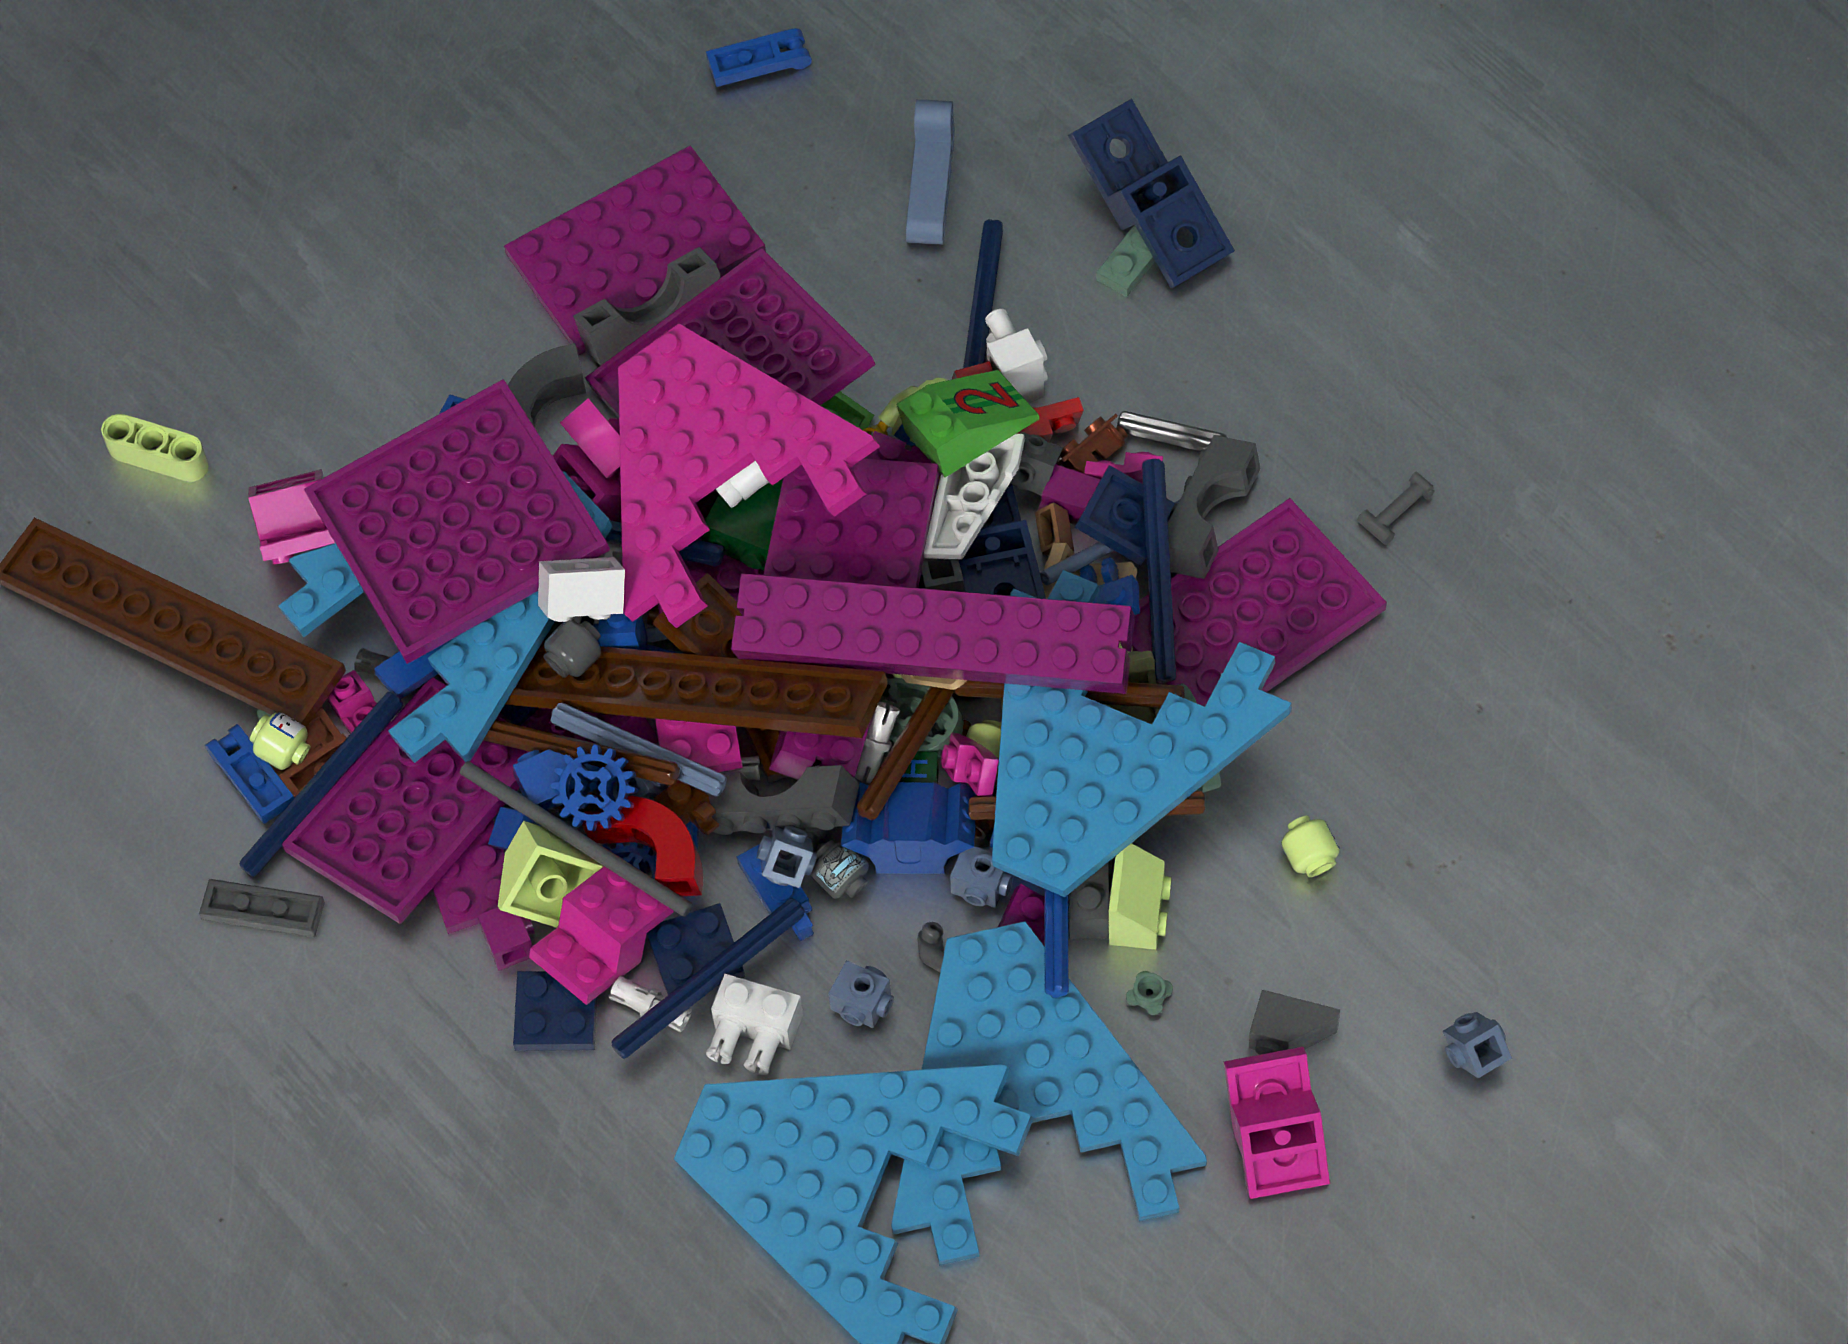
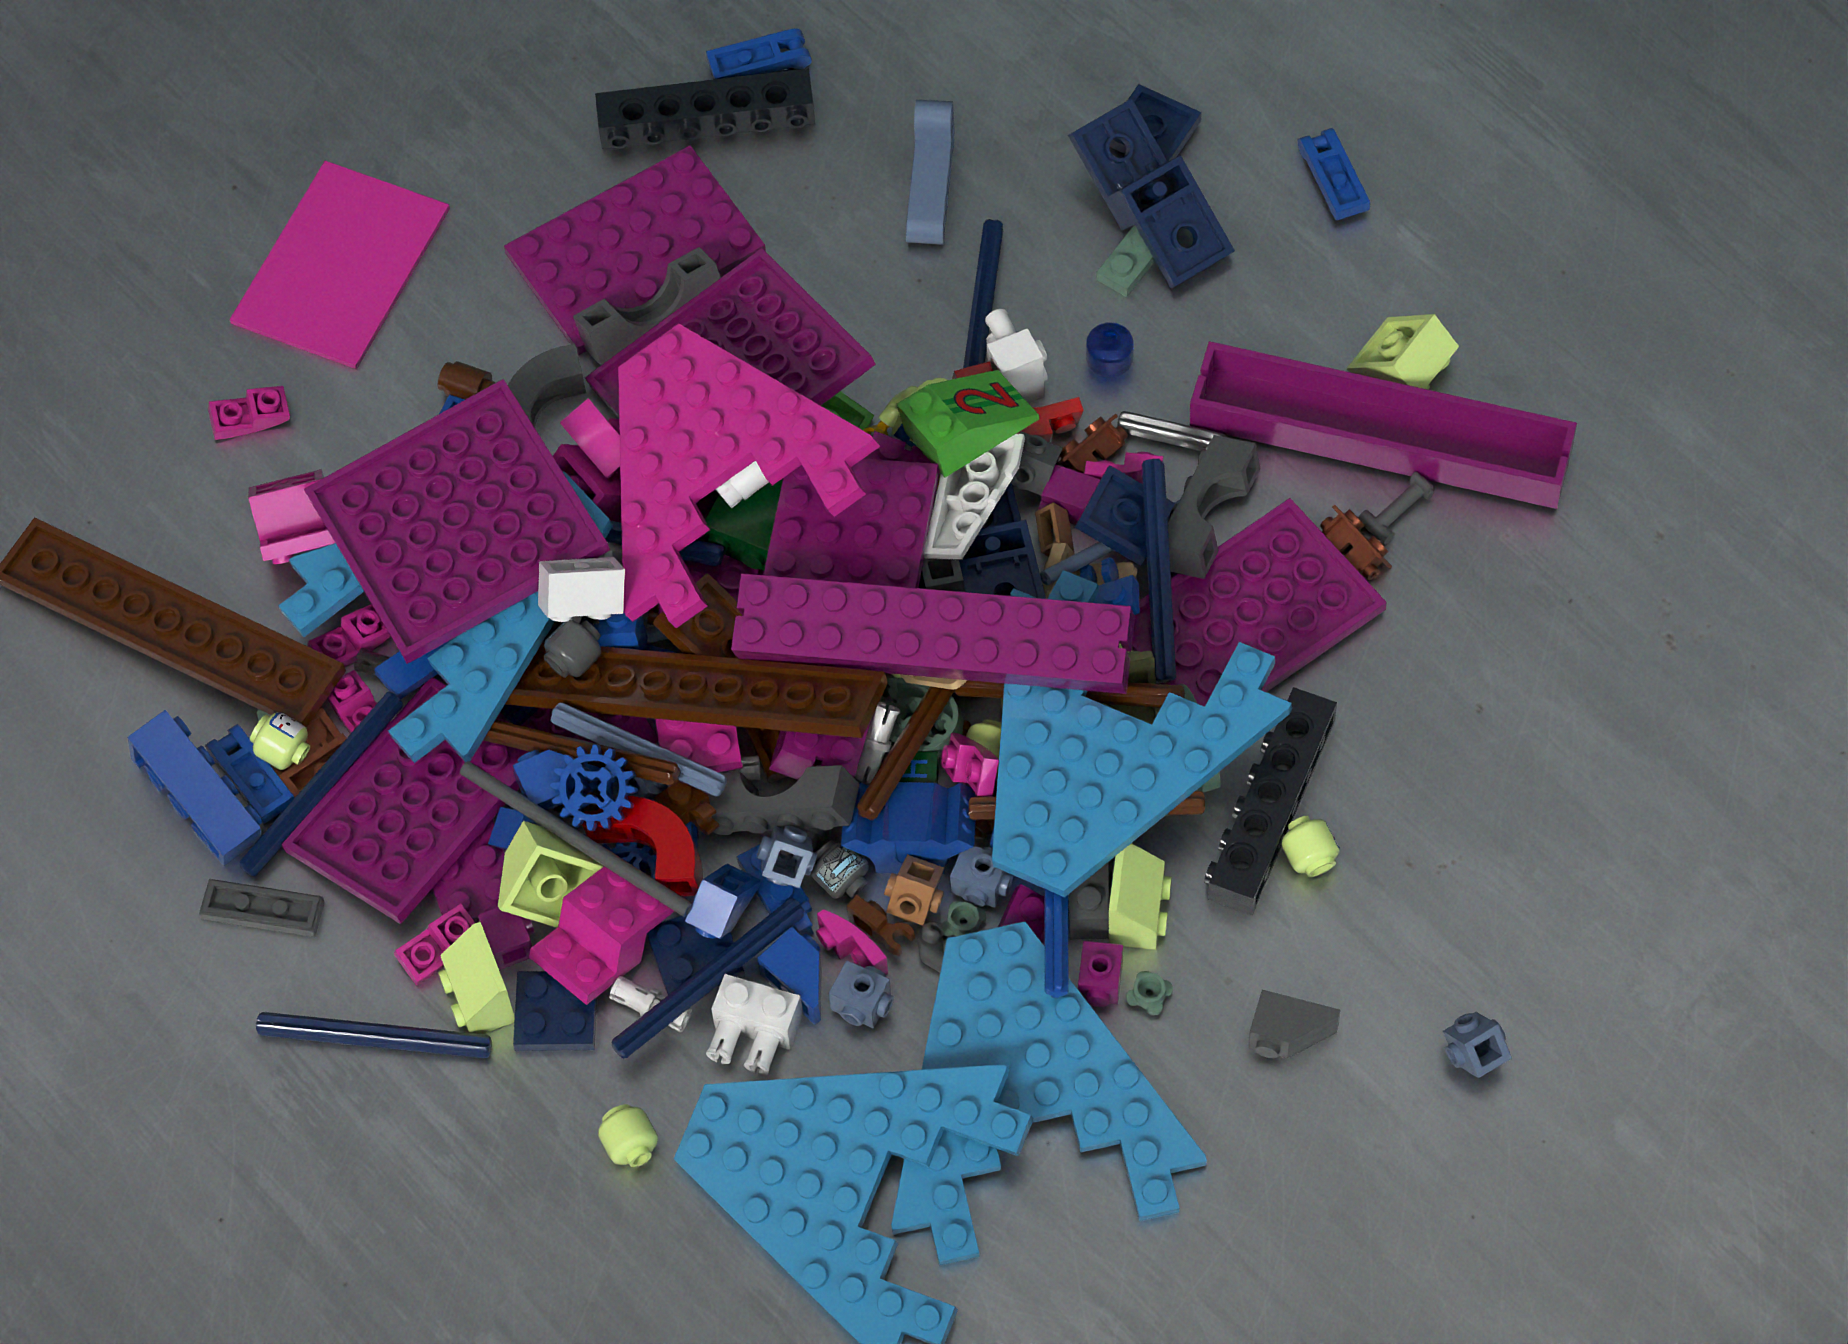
(143, 436): yellowish green beam -> none
(194, 786): none -> blue wedge
(243, 416): none -> dark pink slope
(340, 264): none -> dark pink piece
(357, 631): none -> dark pink slope
(374, 1035): none -> dark blue axle
(422, 954): none -> dark pink slope
(463, 380): none -> reddish brown brick
(476, 983): none -> yellowish green slope
(627, 1135): none -> yellowish green head
(690, 100): none -> black brick
(721, 901): none -> slope
(795, 967): none -> blue slope
(848, 939): none -> dark pink slope
(873, 922): none -> reddish brown plate
(914, 890): none -> medium nougat brick
(959, 911): none -> sand green plate
(1100, 973): none -> magenta brick
(1109, 349): none -> clear blue head
(1166, 119): none -> dark blue plate
(1243, 887): none -> black brick
(1276, 1122): dark pink bracket -> none
(1334, 174): none -> blue plate
(1366, 552): none -> copper hinge
(1382, 424): none -> magenta piece
(1406, 351): none -> yellowish green slope

